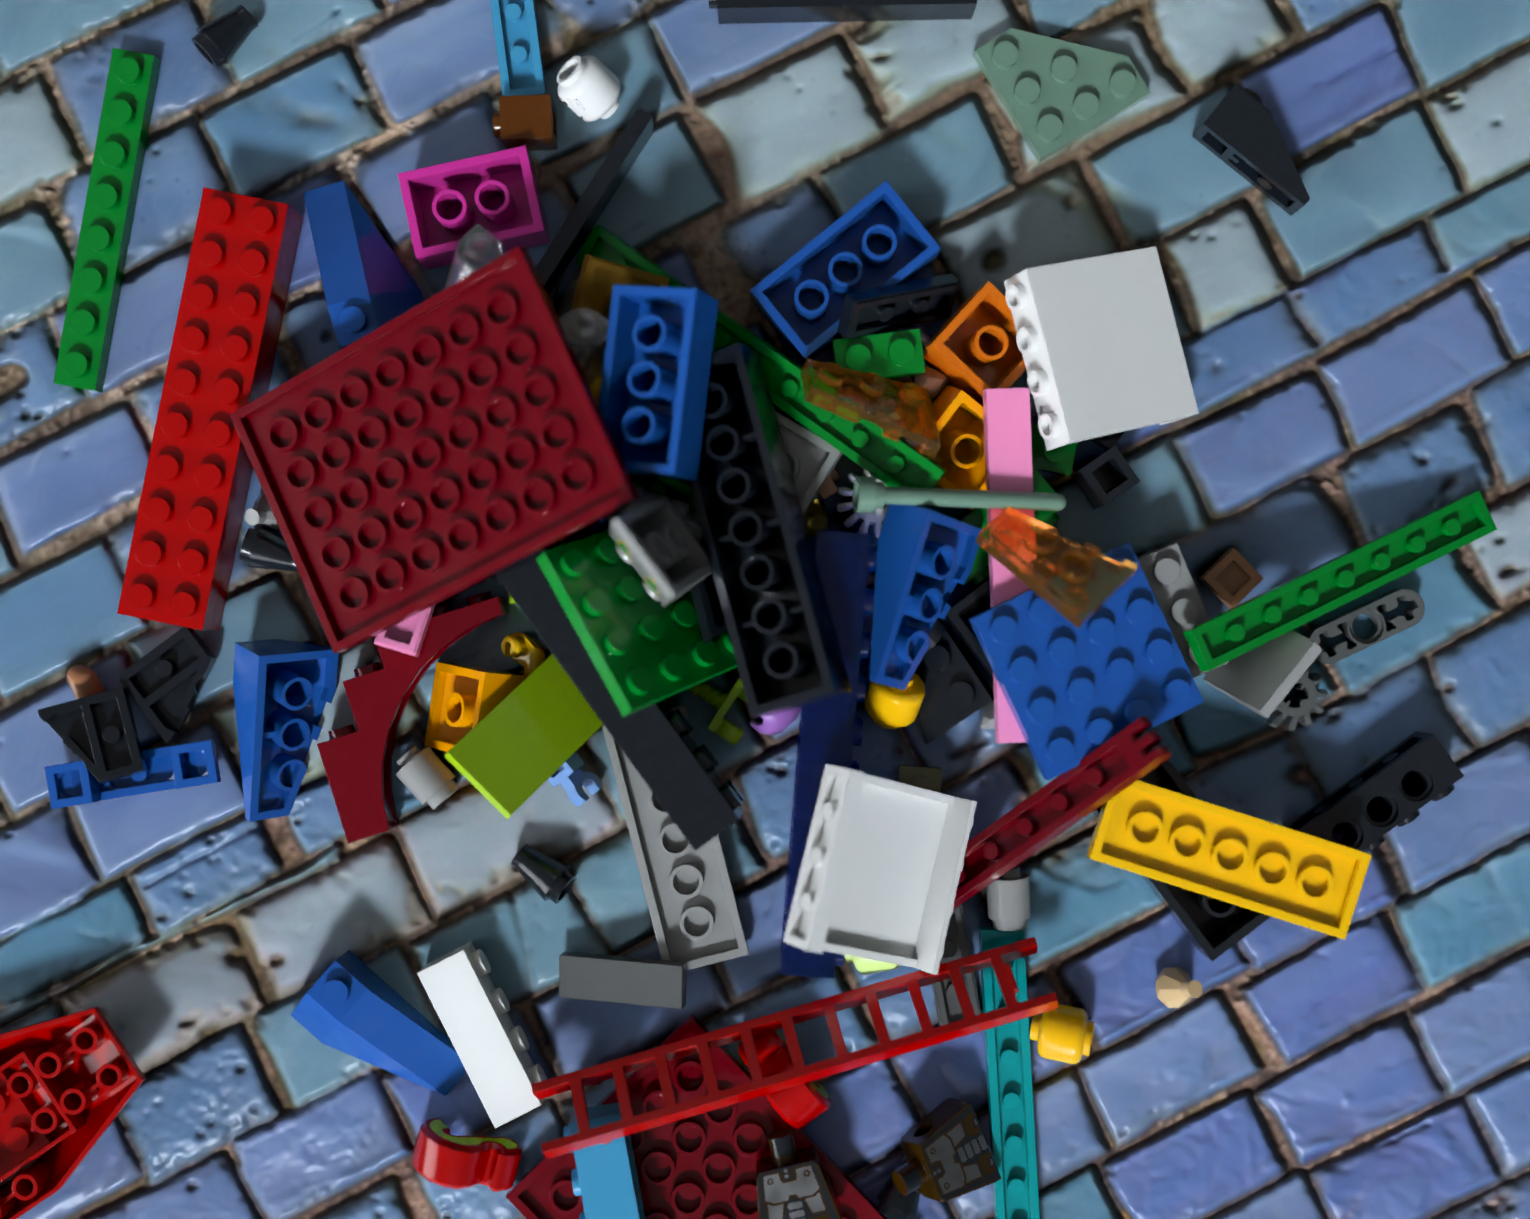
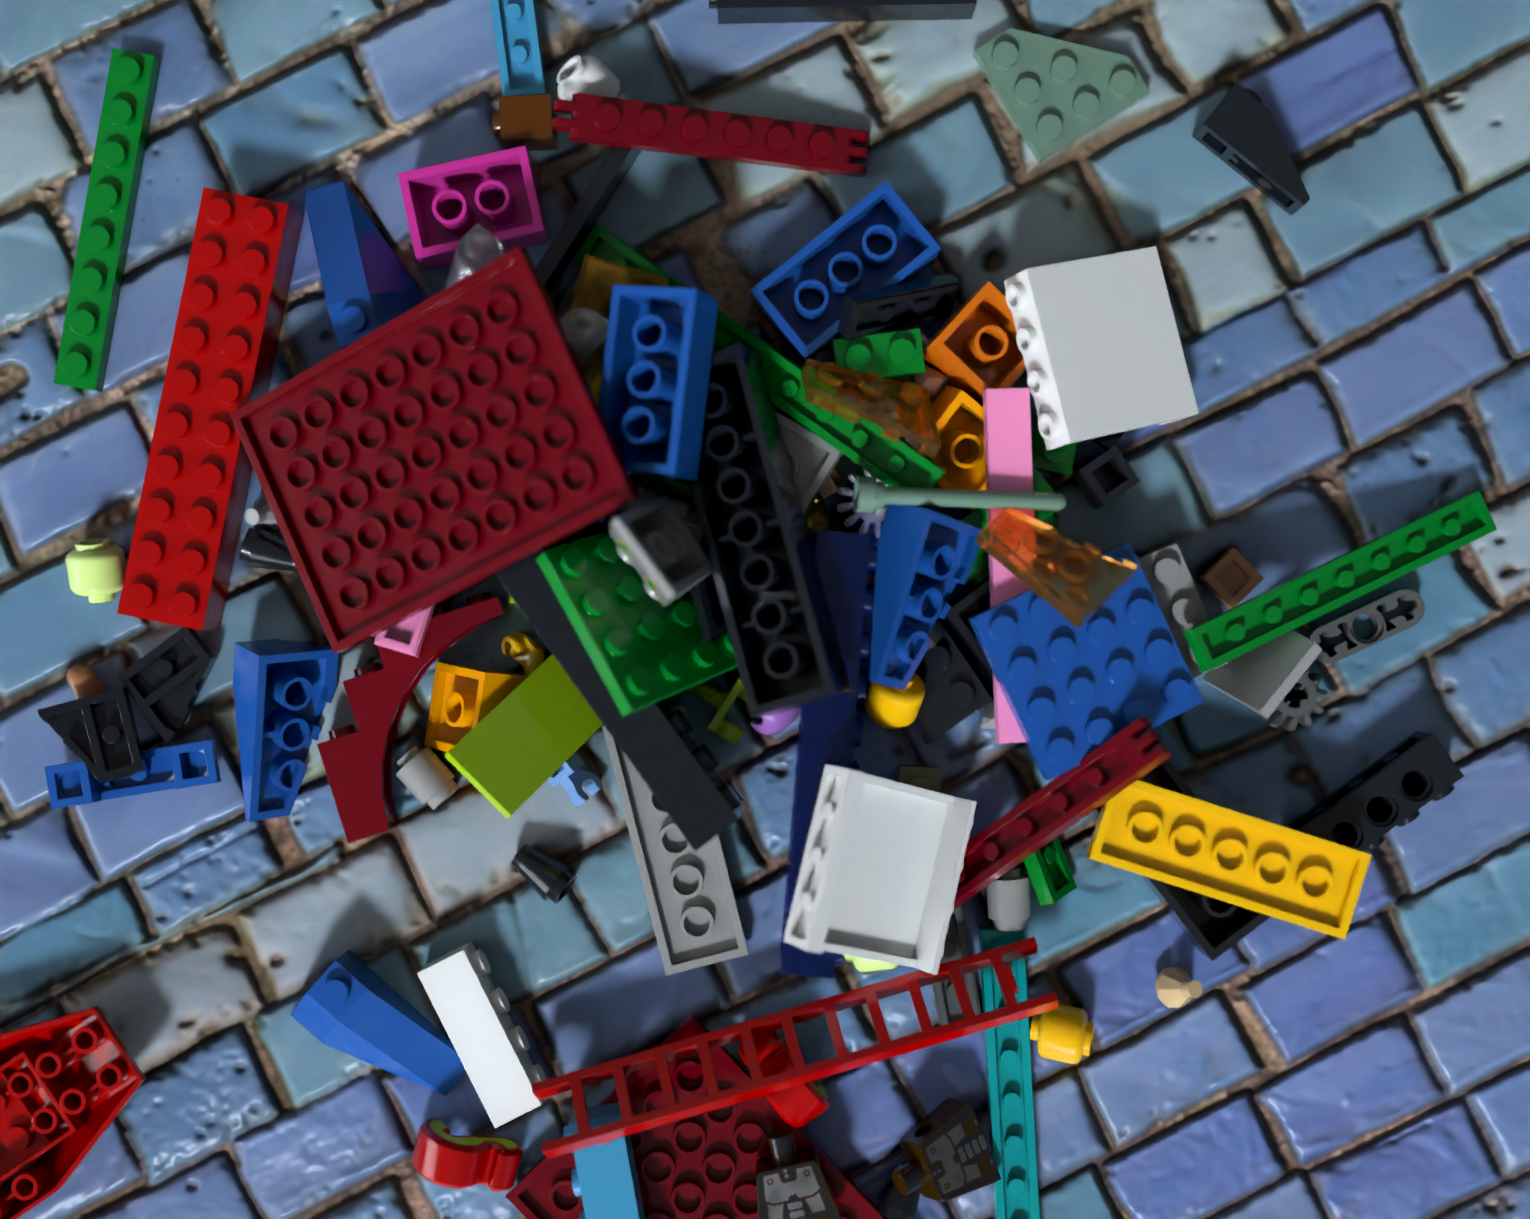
(96, 569): none -> yellowish green head
(224, 35): black cone -> none
(622, 979): dark grey tile -> none
(712, 134): none -> dark red hinge
(1050, 873): none -> green plate

